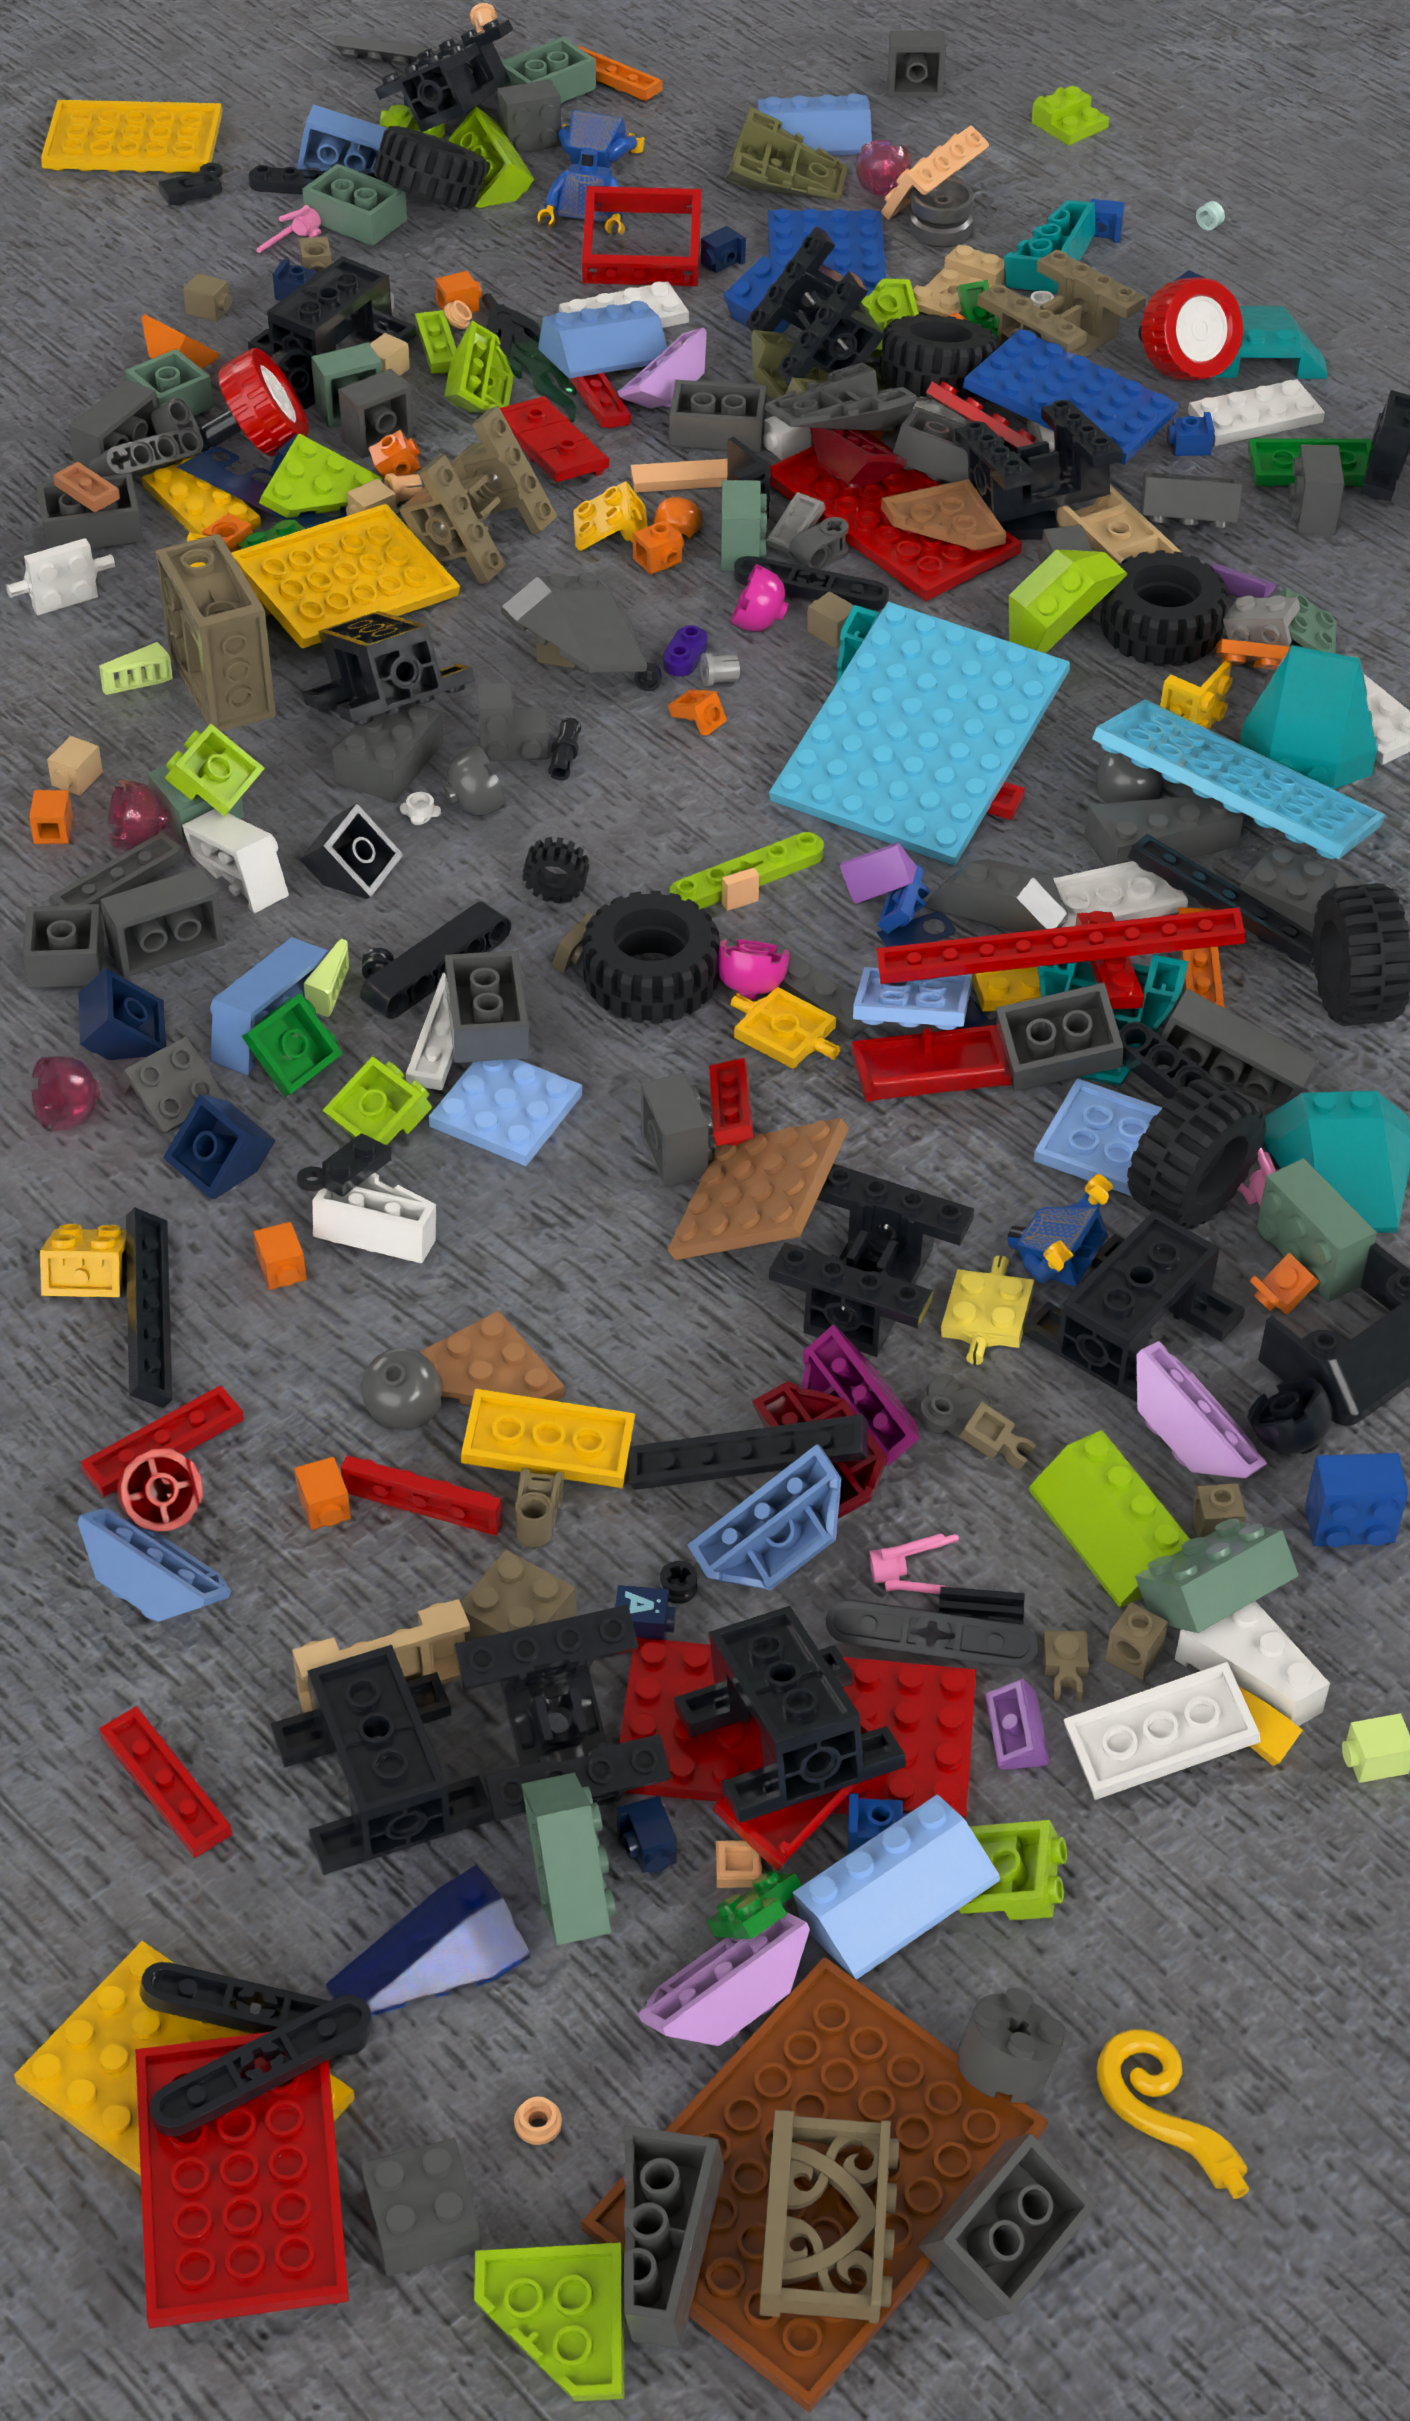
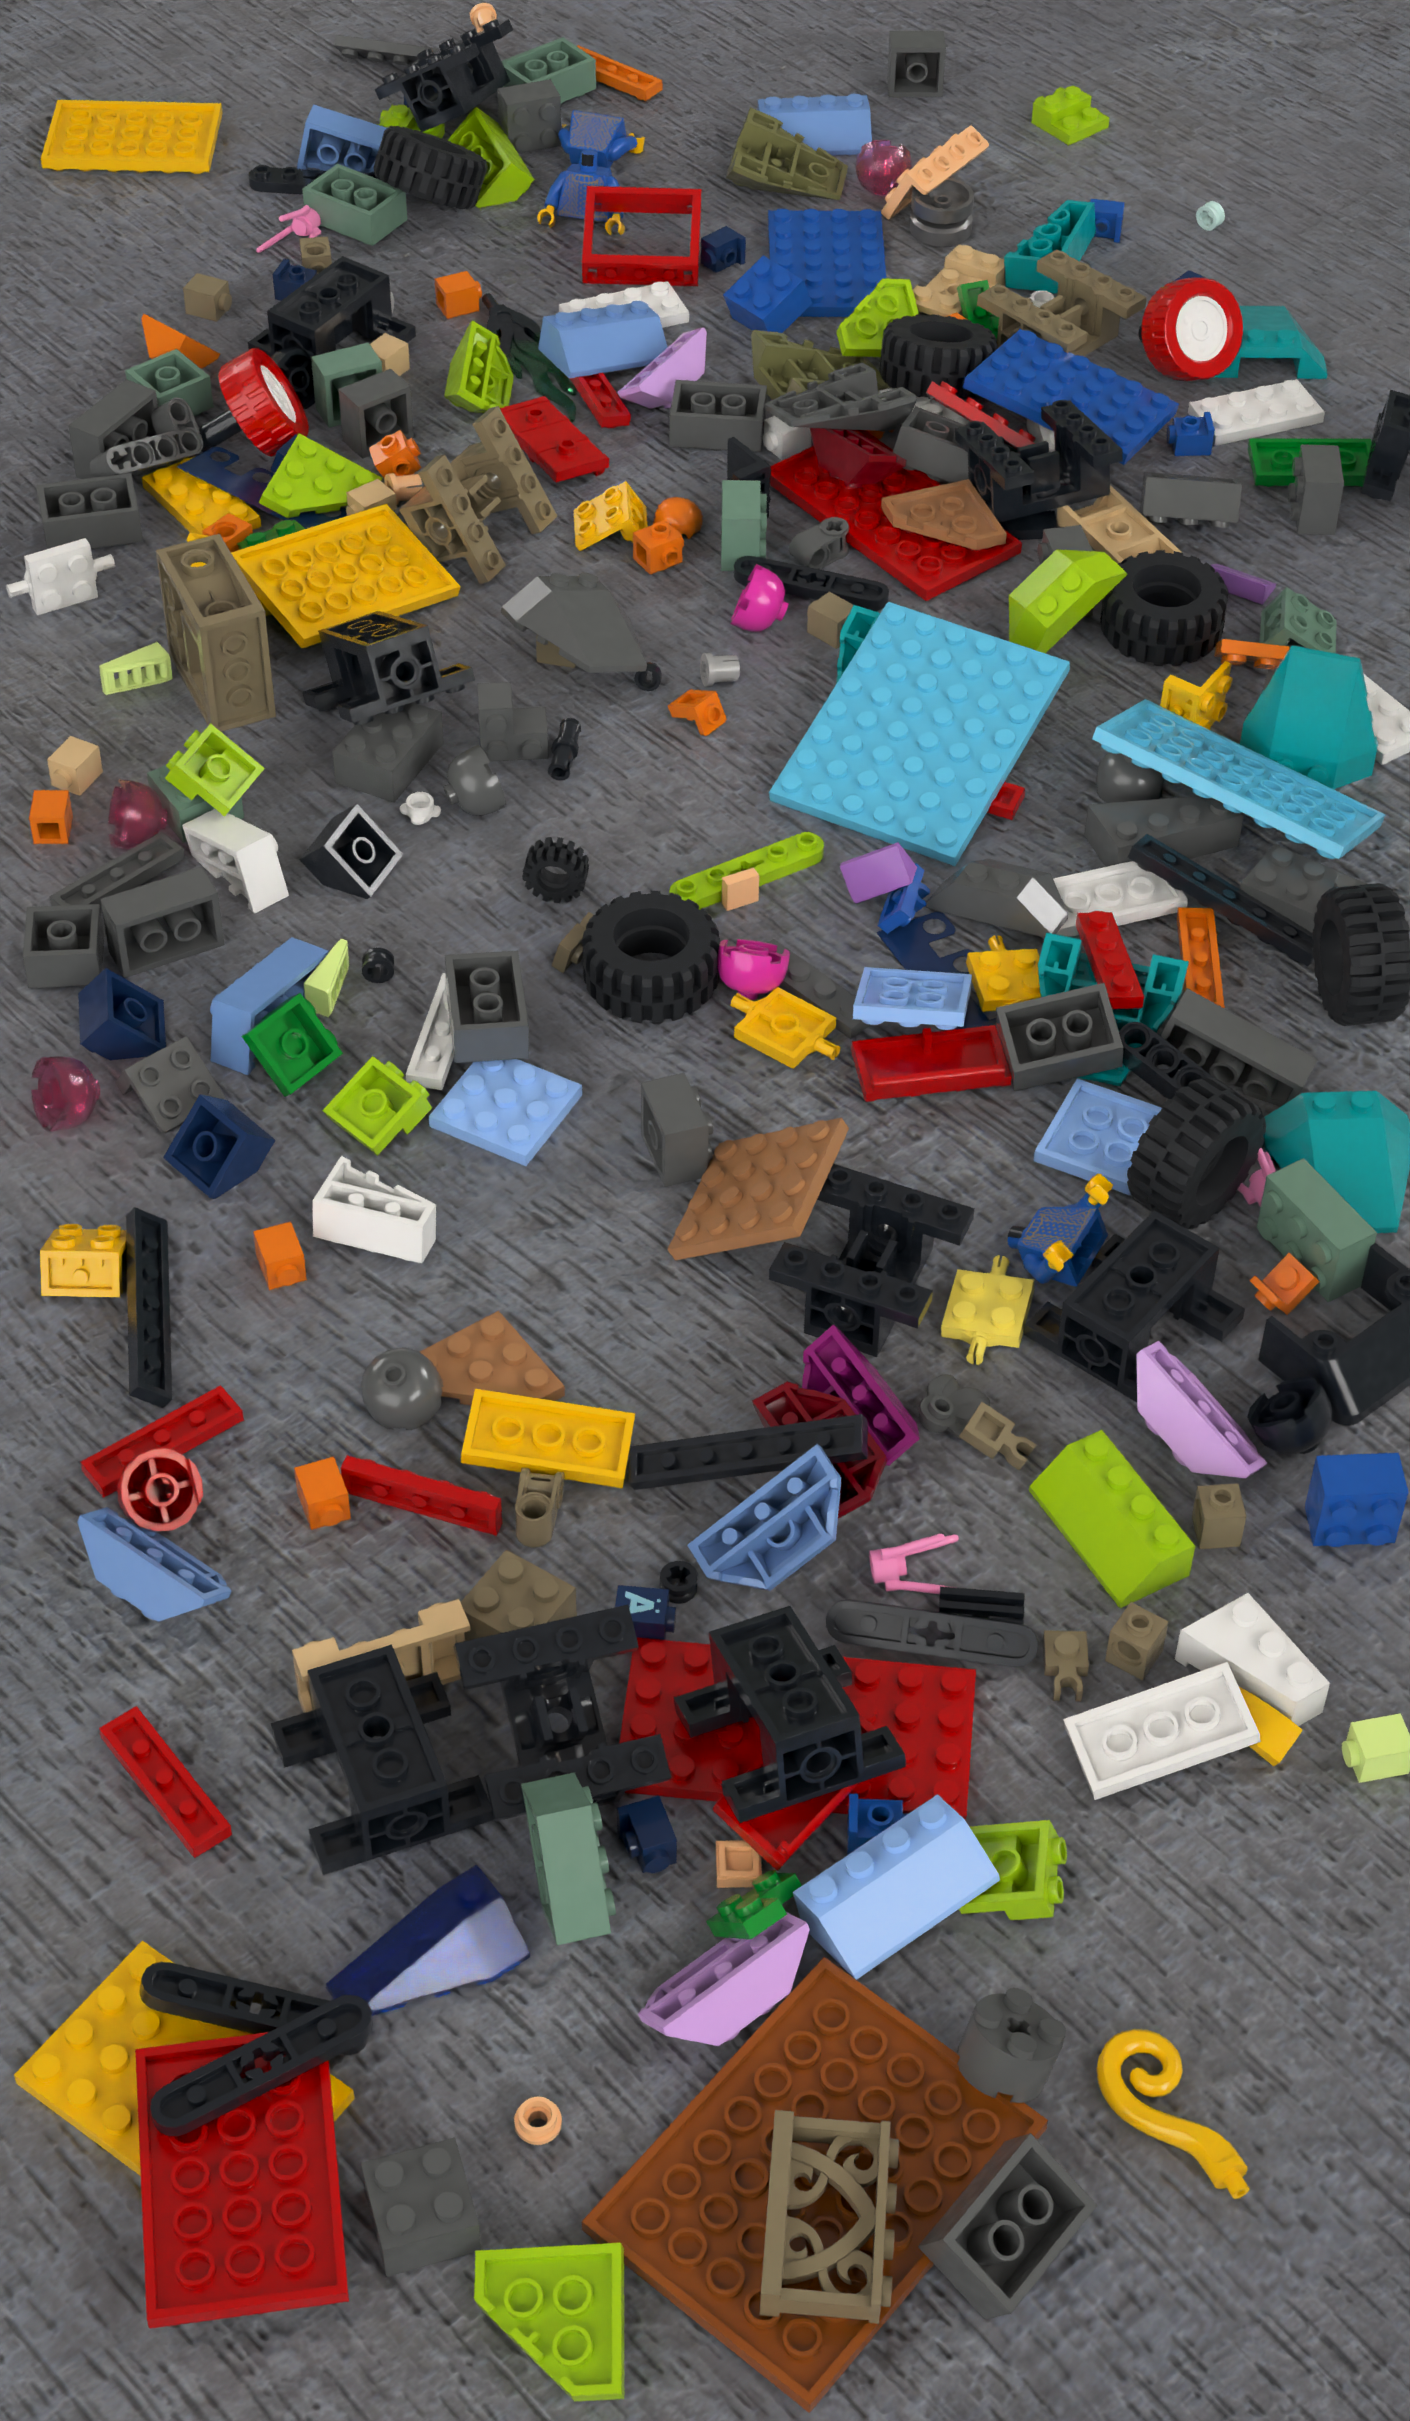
(86, 487): nougat plate -> none
(192, 186): black hinge -> none
(347, 1166): black hinge -> none
(420, 968): black beam -> none
(436, 340): lime plate -> none
(458, 314): light nougat plate -> none
(667, 2221): dark grey wedge -> none
(678, 475): light nougat tile -> none
(685, 651): dark purple plate -> none
(731, 1102): red plate -> none
(798, 517): light grey plate -> none
(824, 306): black piece -> none
(1017, 1726): medium lavender slope -> none
(1060, 945): red plate -> none
(1217, 1574): sand green brick -> none
(1261, 619): light grey bracket -> none

